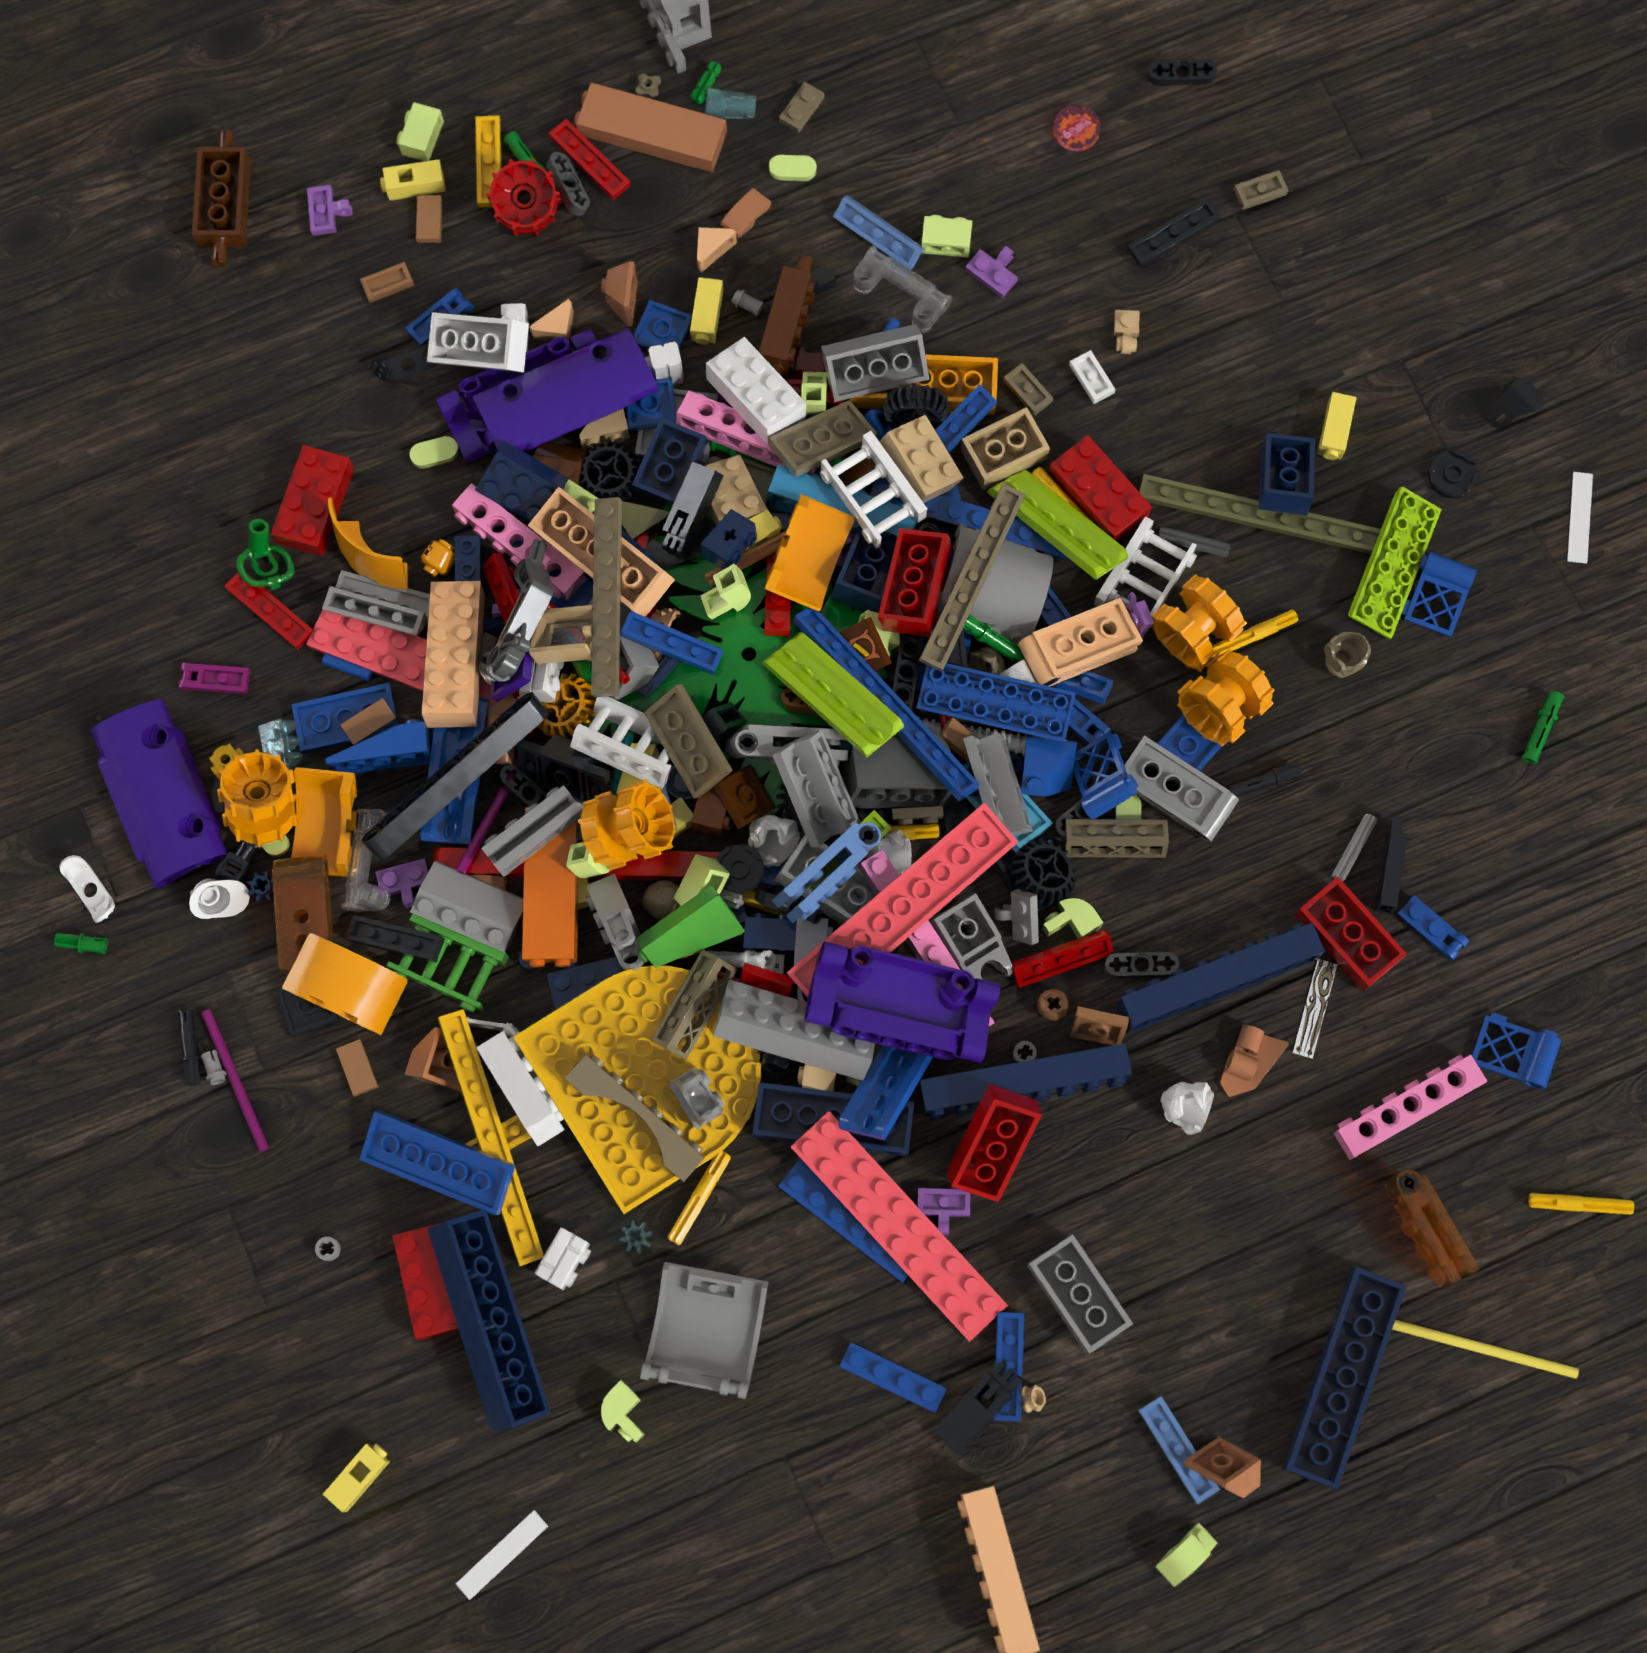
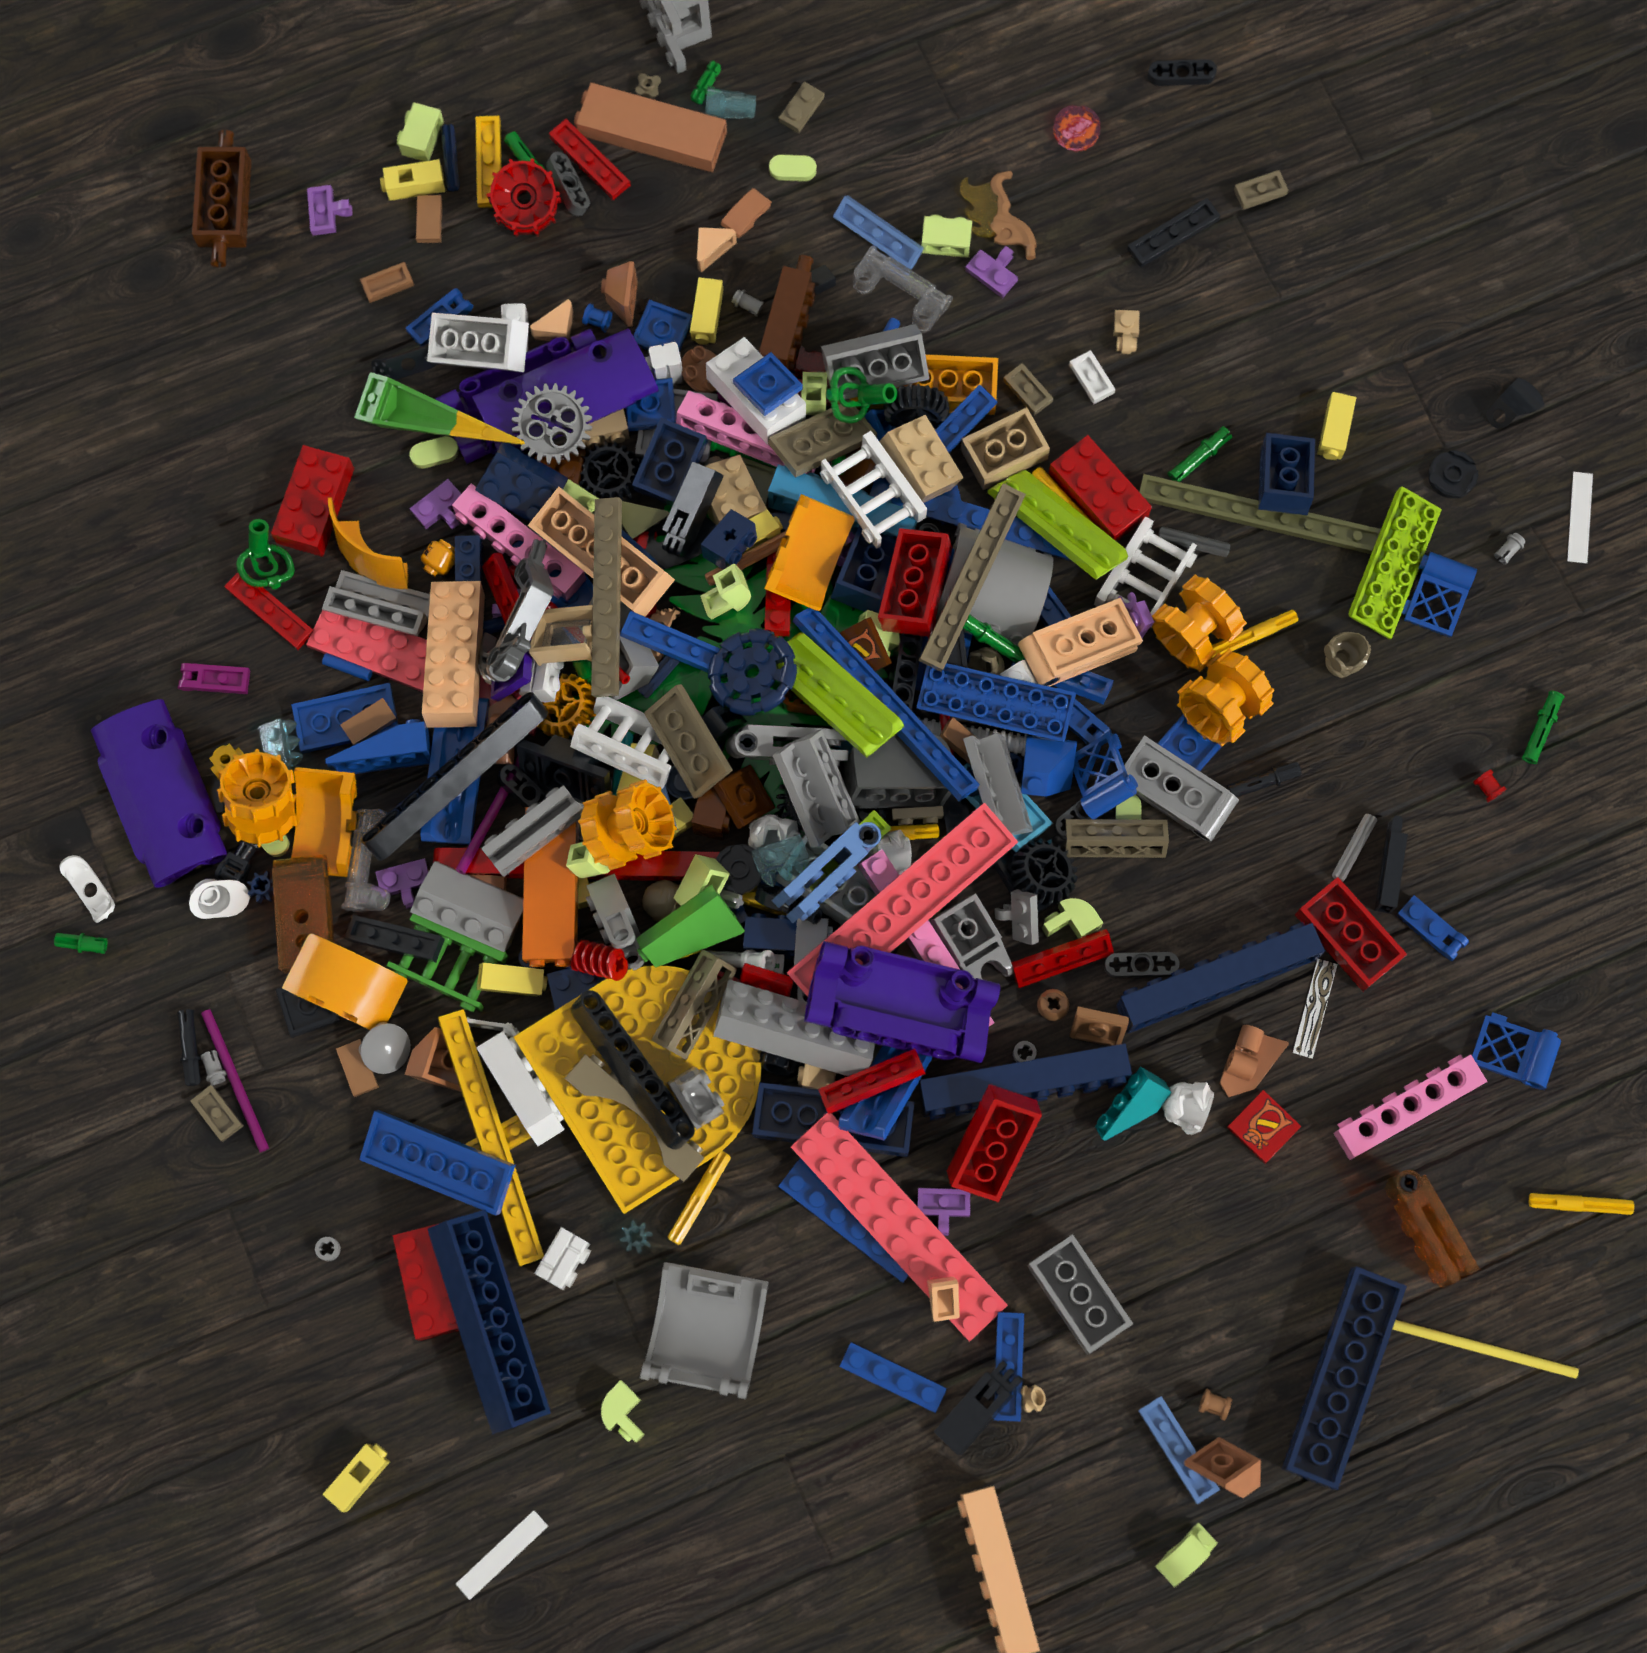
(217, 1113): none -> dark tan plate
(385, 1048): none -> light grey dish
(403, 408): none -> bright green plate
(437, 505): none -> medium lavender plate
(450, 157): none -> dark blue axle
(511, 979): none -> light yellow brick
(560, 403): none -> light grey gear
(597, 317): none -> blue bush
(599, 960): none -> red piece
(635, 1082): none -> black beam
(695, 369): none -> nougat dish
(746, 659): none -> dark blue plate
(767, 384): none -> blue tile
(780, 858): none -> clear light blue plate
(866, 394): none -> green piece
(871, 1081): none -> red plate
(944, 1298): none -> light nougat slope
(992, 213): none -> piece
(1136, 1102): none -> teal slope
(1204, 451): none -> green pin
(1215, 1404): none -> medium nougat bush
(1264, 1126): none -> red tile
(1489, 785): none -> red bush
(1511, 546): none -> light grey pin

